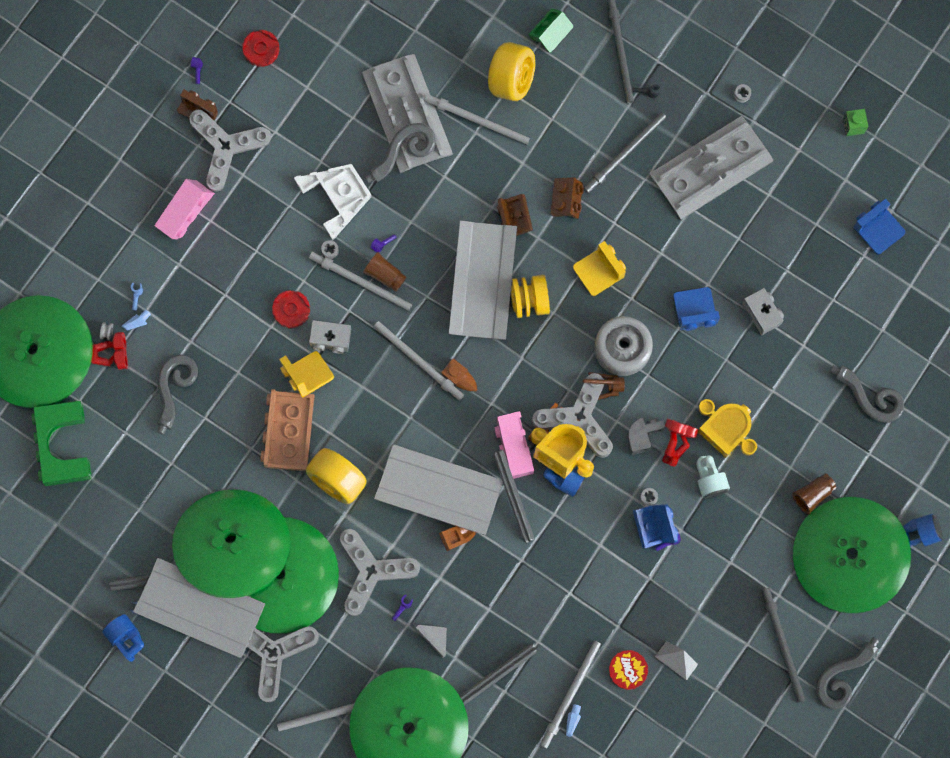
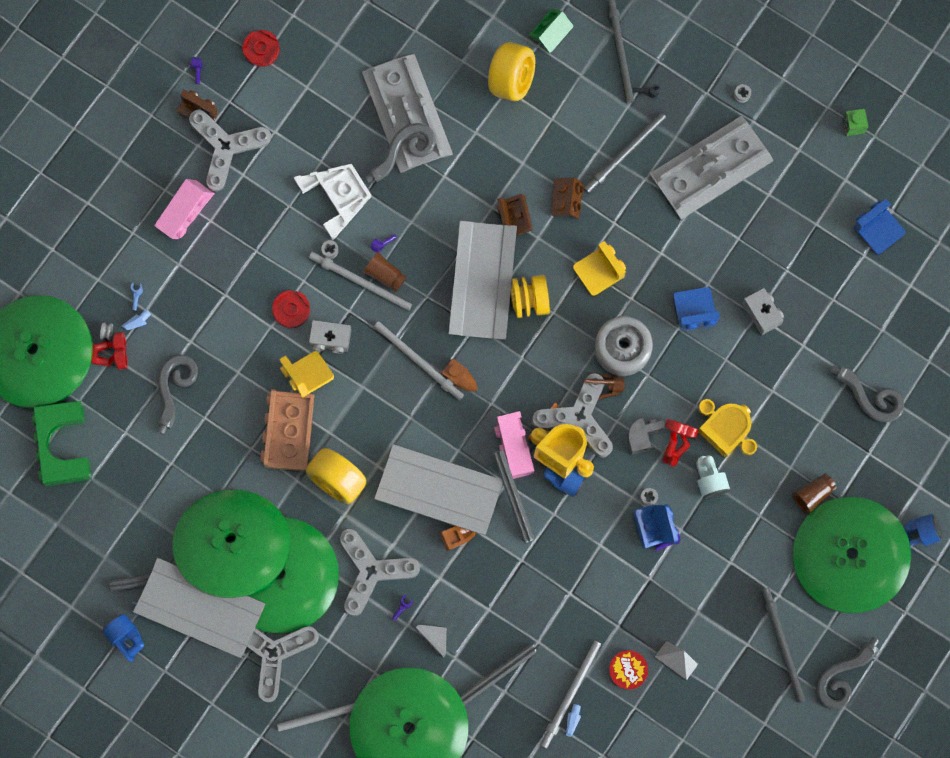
(444, 105): light grey bar -> none

